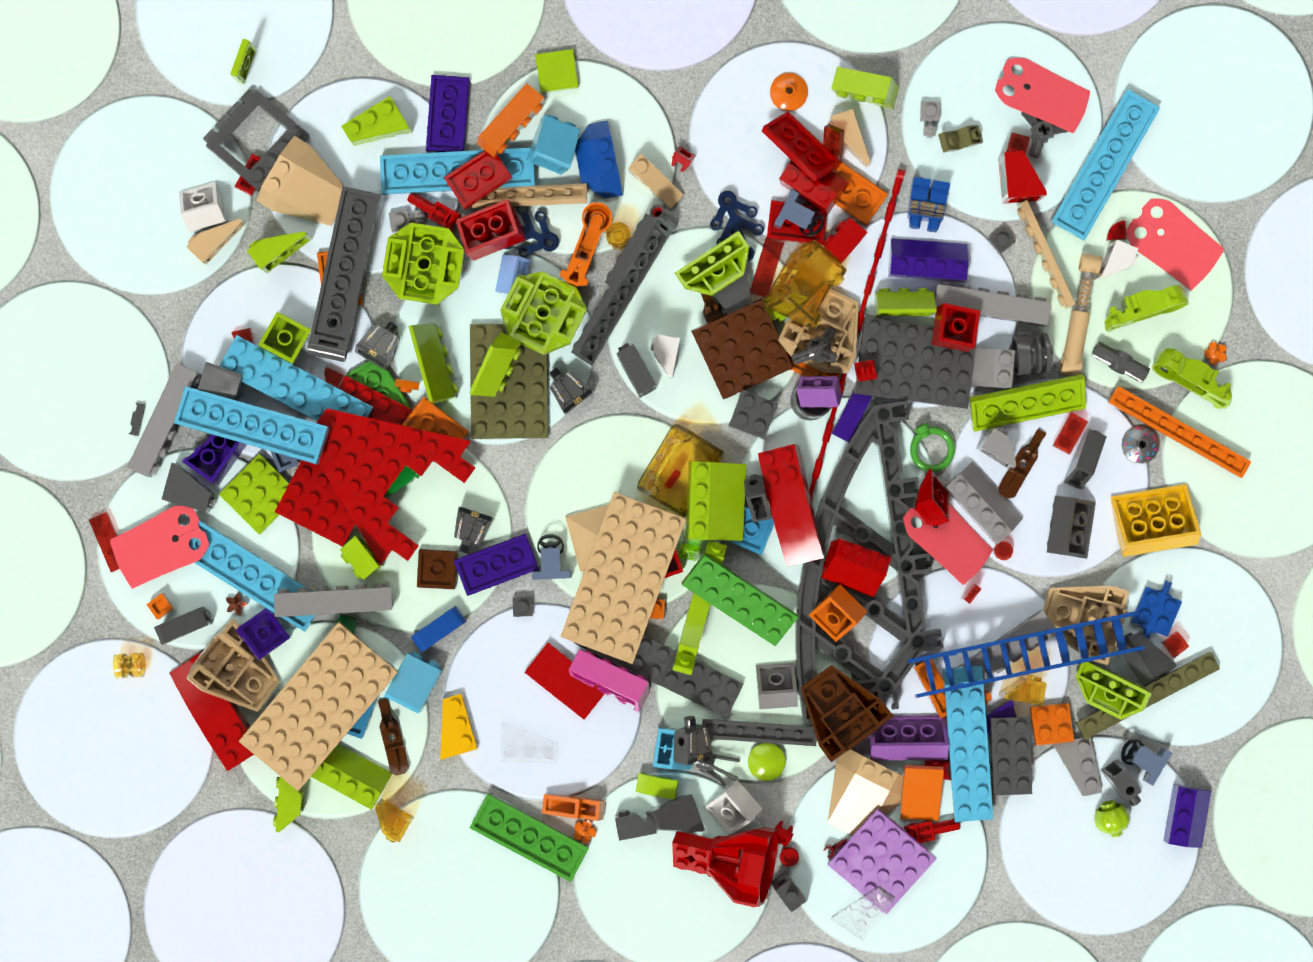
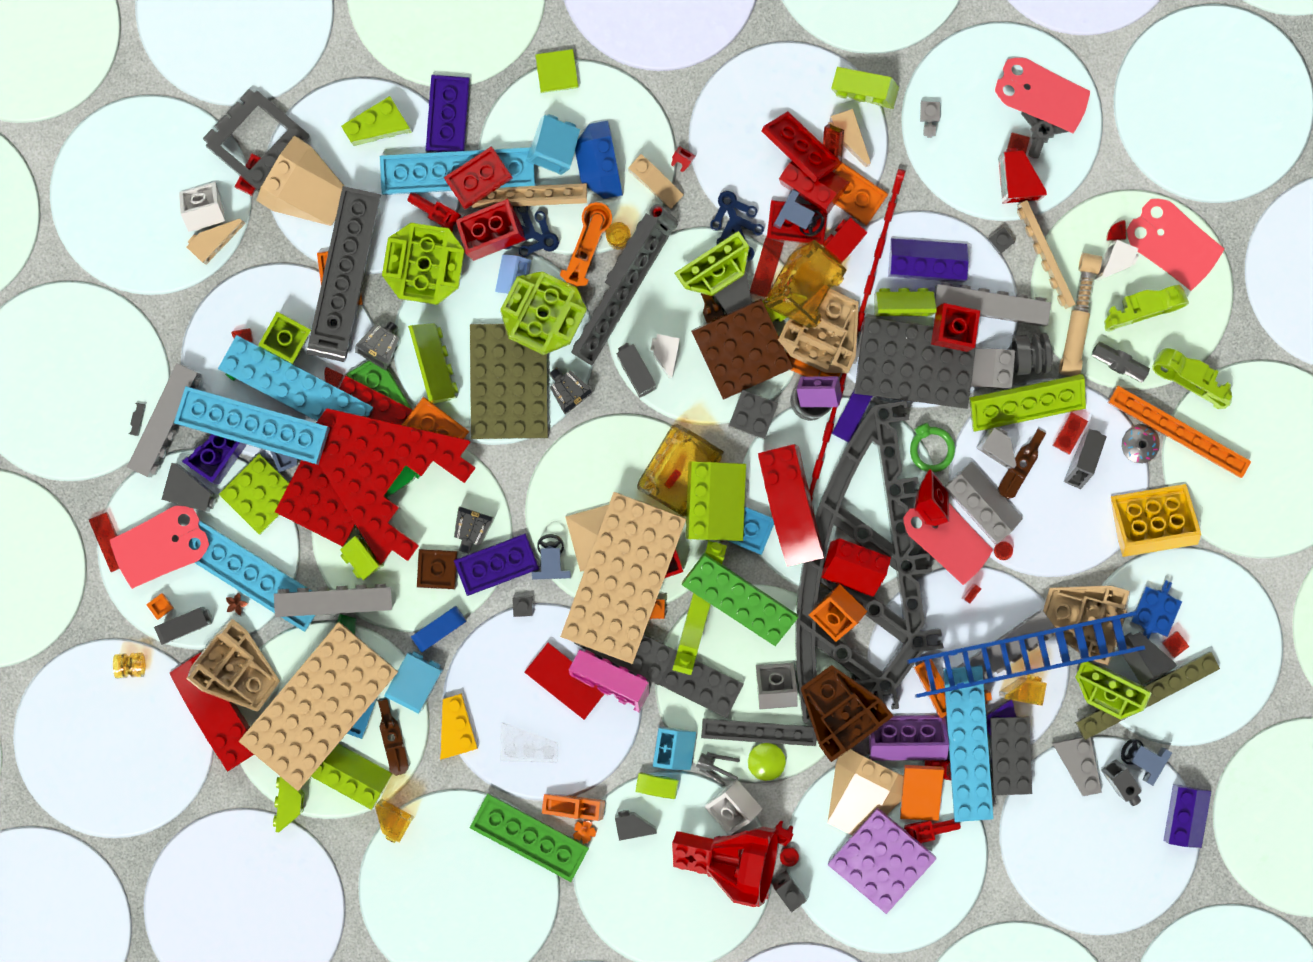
(221, 382): dark grey slope -> none
(243, 61): lime tile -> none
(263, 634): dark purple plate -> none
(274, 250): lime slope -> none
(401, 219): light grey plate -> none
(406, 386): orange plate -> none
(496, 366): lime slope -> none
(510, 121): orange brick -> none
(675, 816): dark grey slope -> none
(689, 551): clear neon green slope -> none
(691, 742): dark grey torso -> none
(755, 490): dark grey torso -> none
(786, 101): orange dish -> none
(818, 349): dark grey bush -> none
(834, 847): dark red hand -> none
(864, 912): clear wing -> none
(865, 370): red tile -> none
(927, 210): blue hips -> none
(960, 139): olive slope -> none
(1051, 724): orange plate -> none
(1071, 527): dark grey slope -> none
(1105, 165): medium azure plate -> none
(1112, 818): lime plant -> none
(1215, 353): orange plant -> none

